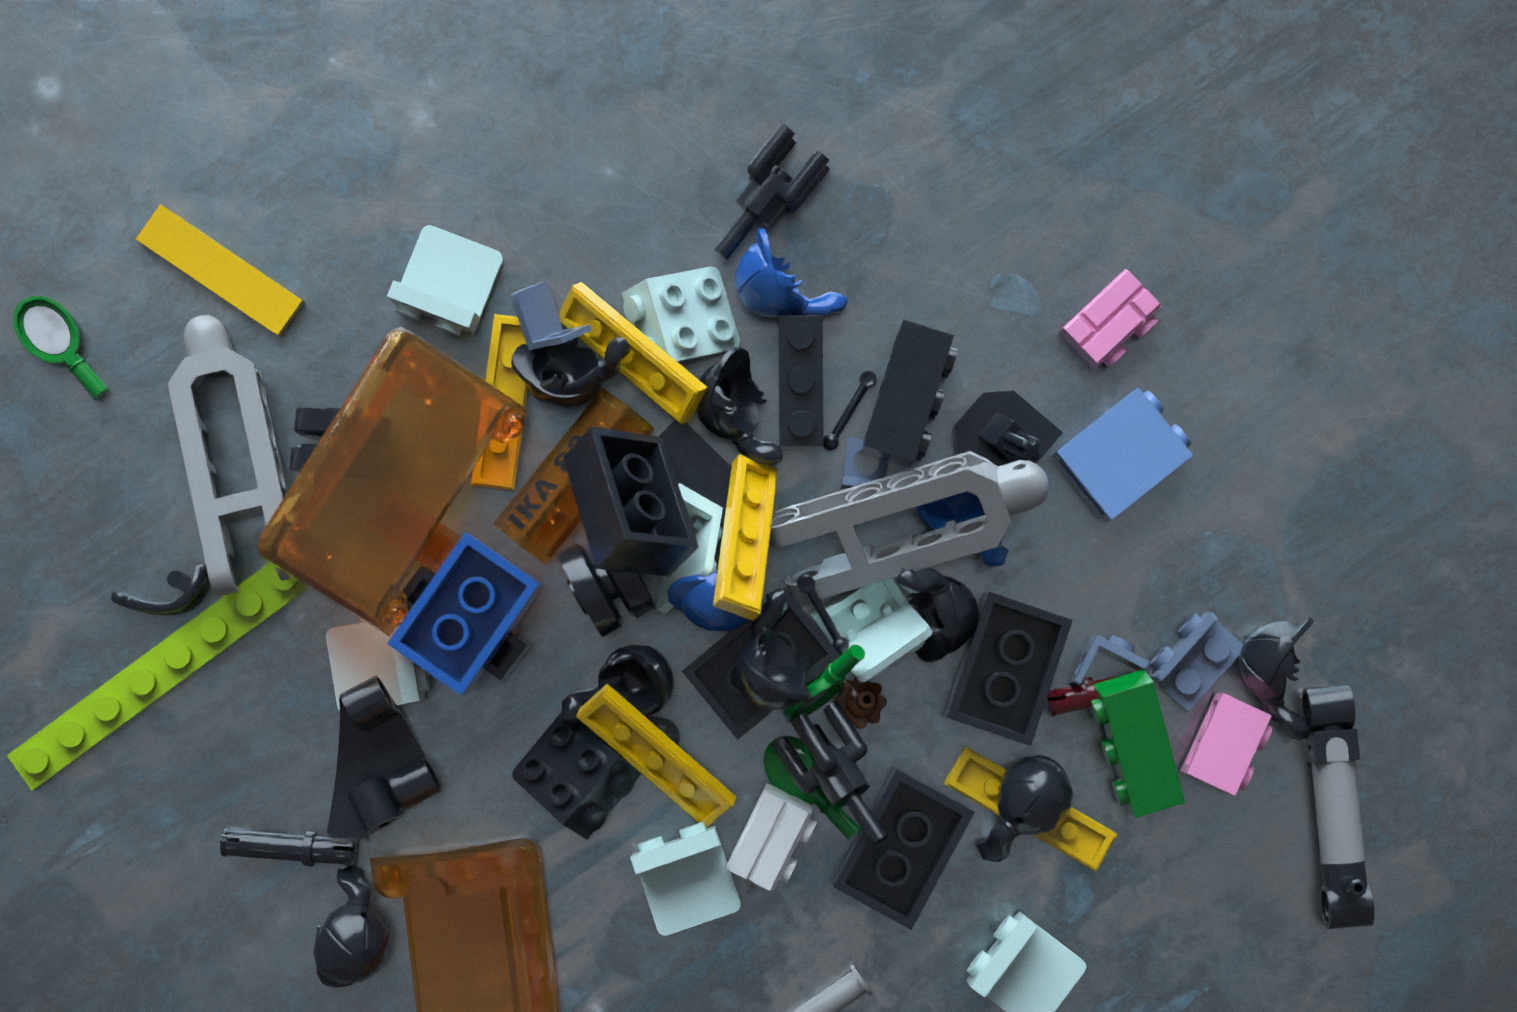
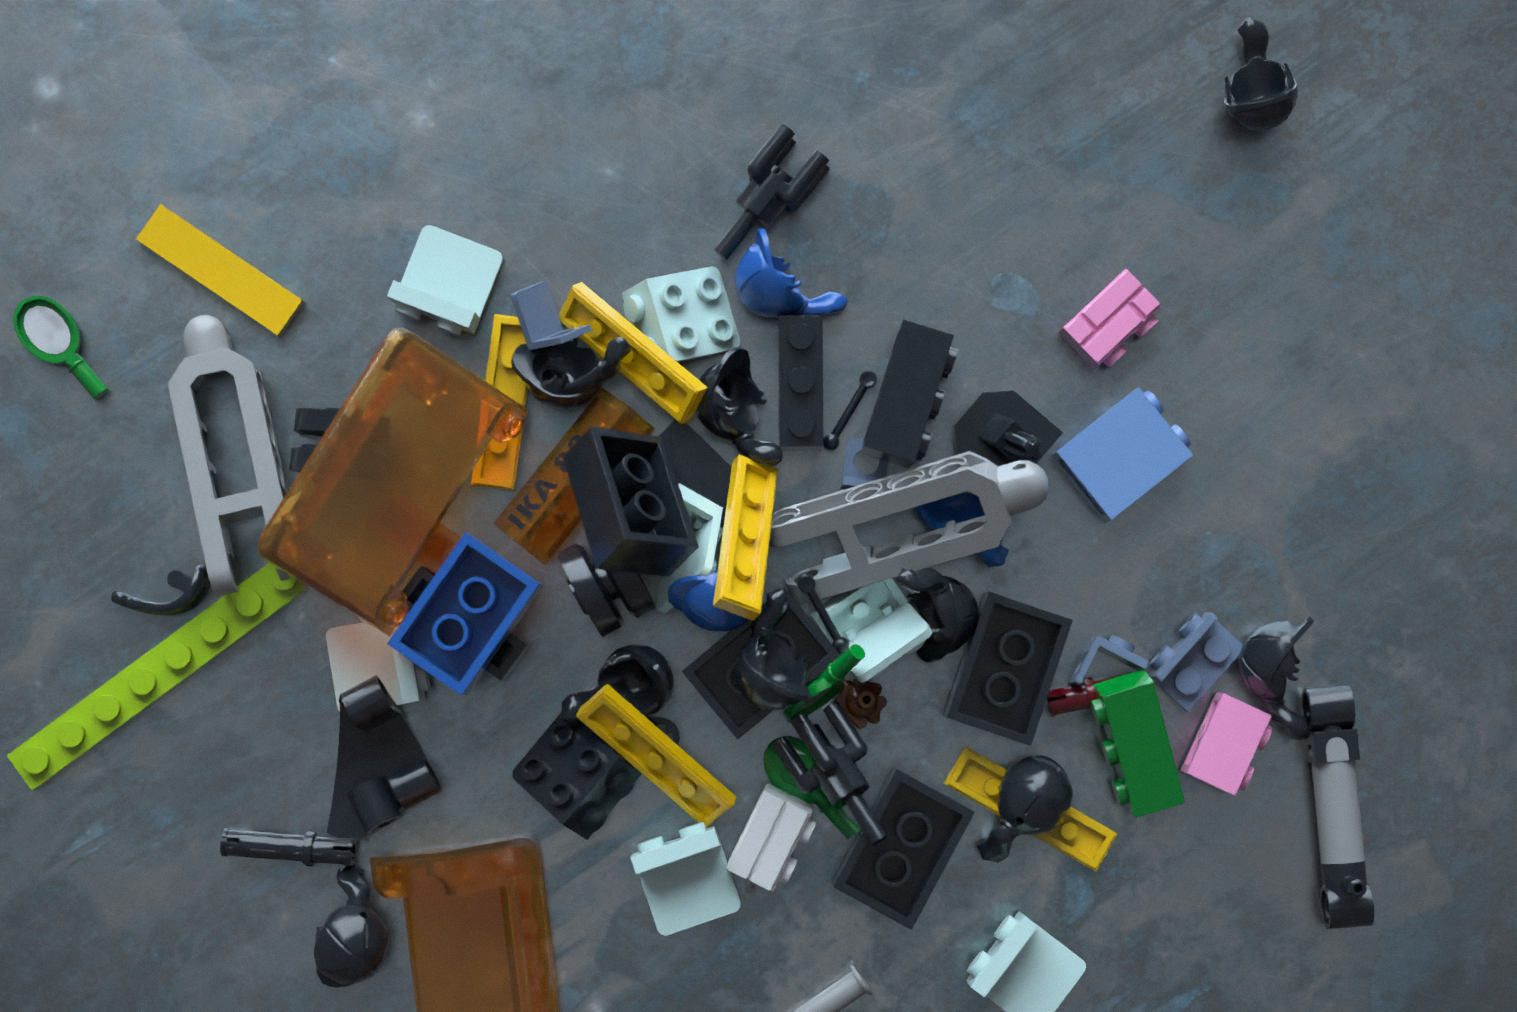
(1263, 89): none -> black piece

